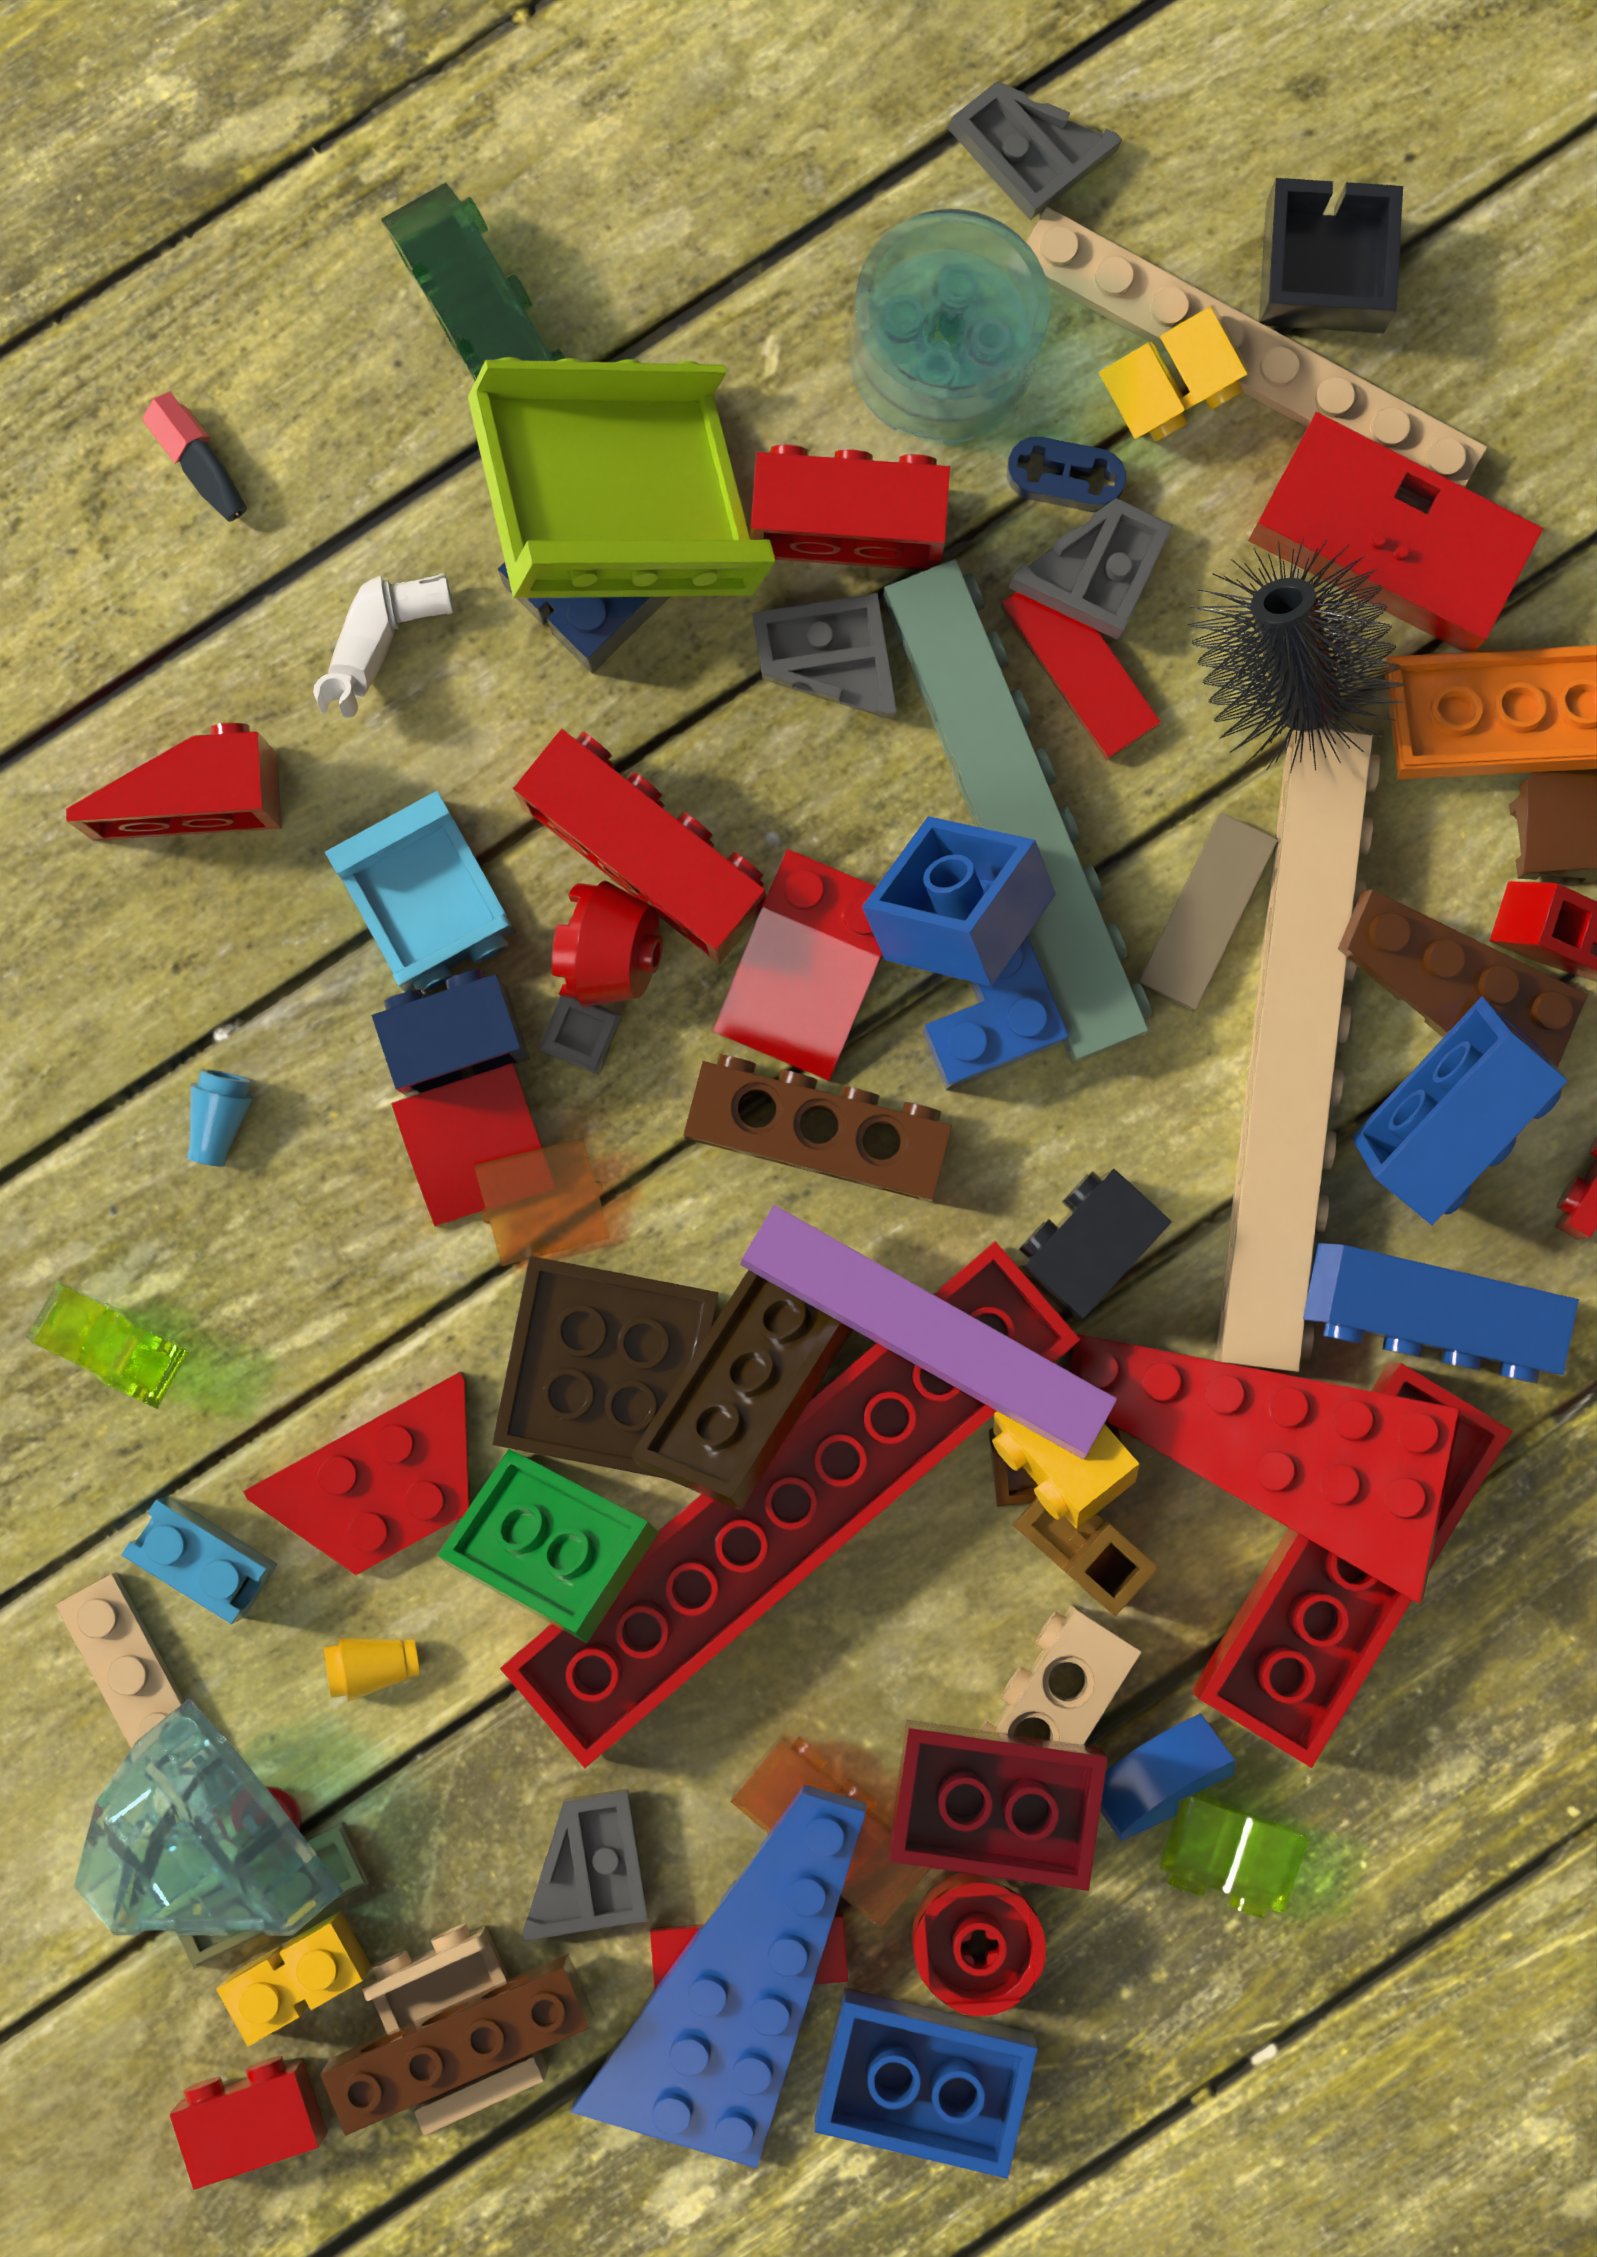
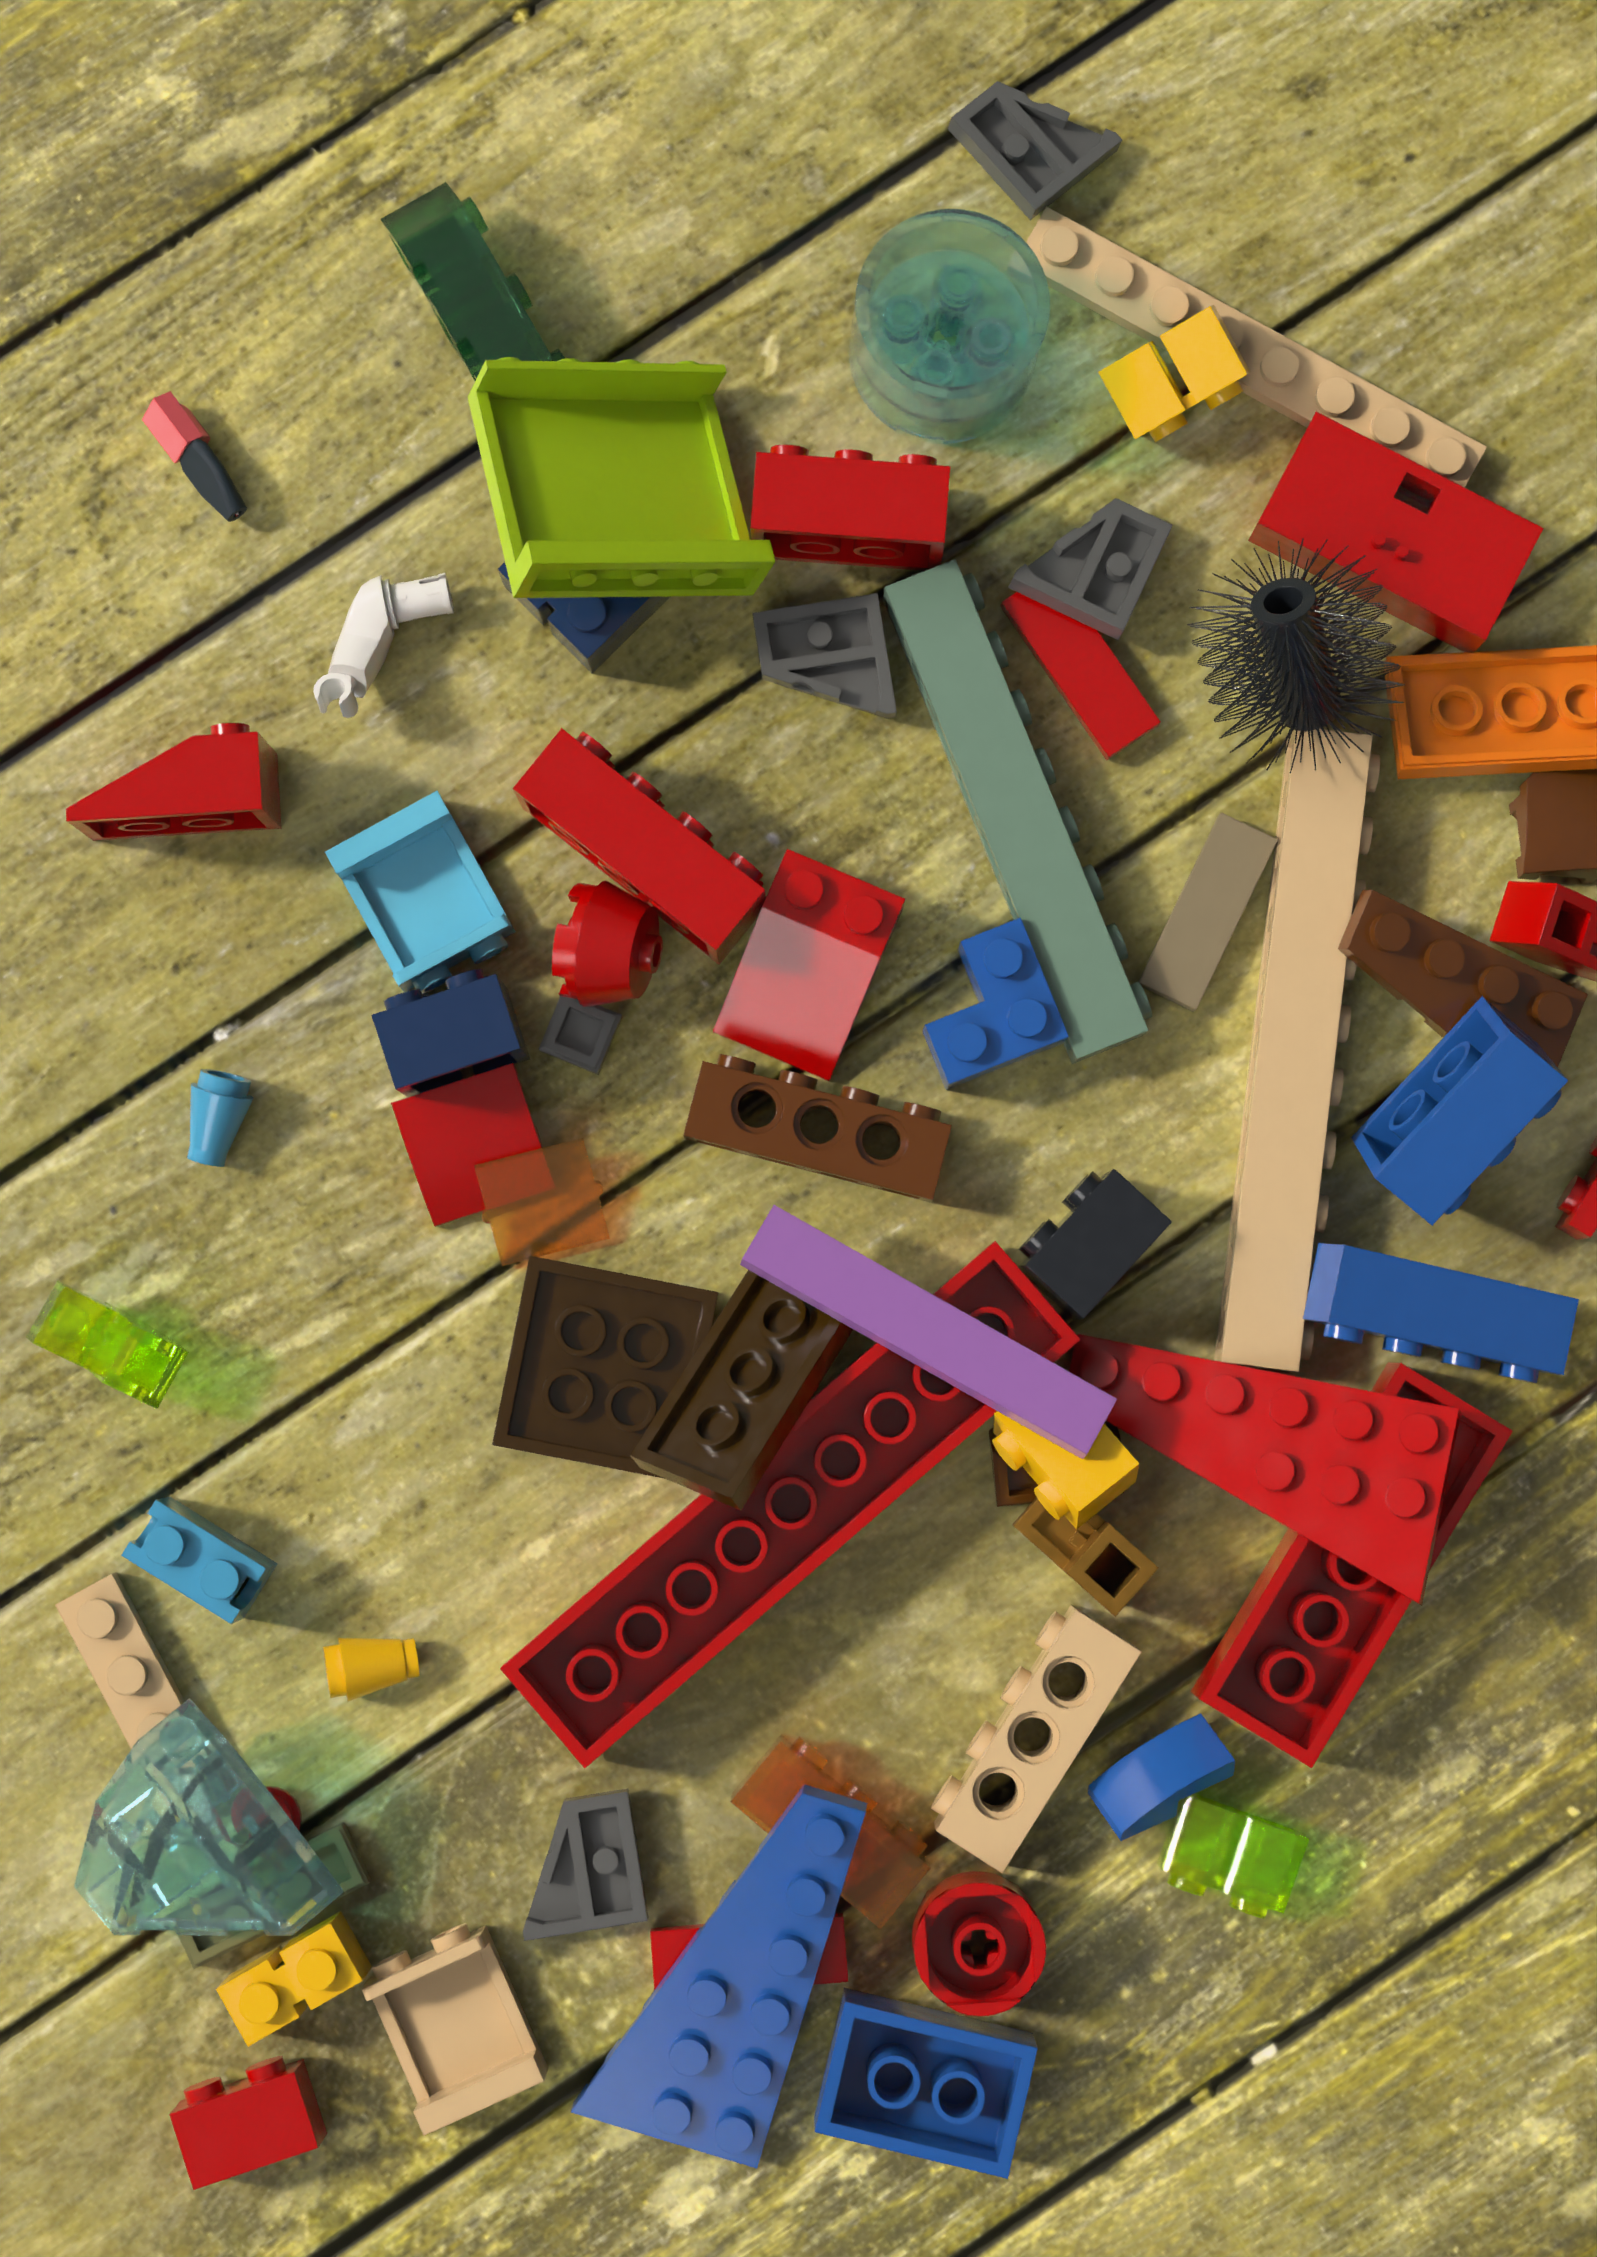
(379, 1482): red wing -> none
(457, 2044): reddish brown brick -> none
(548, 1544): green plate -> none
(959, 900): blue brick -> none
(997, 1805): dark red brick -> none
(1069, 459): dark blue beam -> none
(1330, 267): black piece -> none

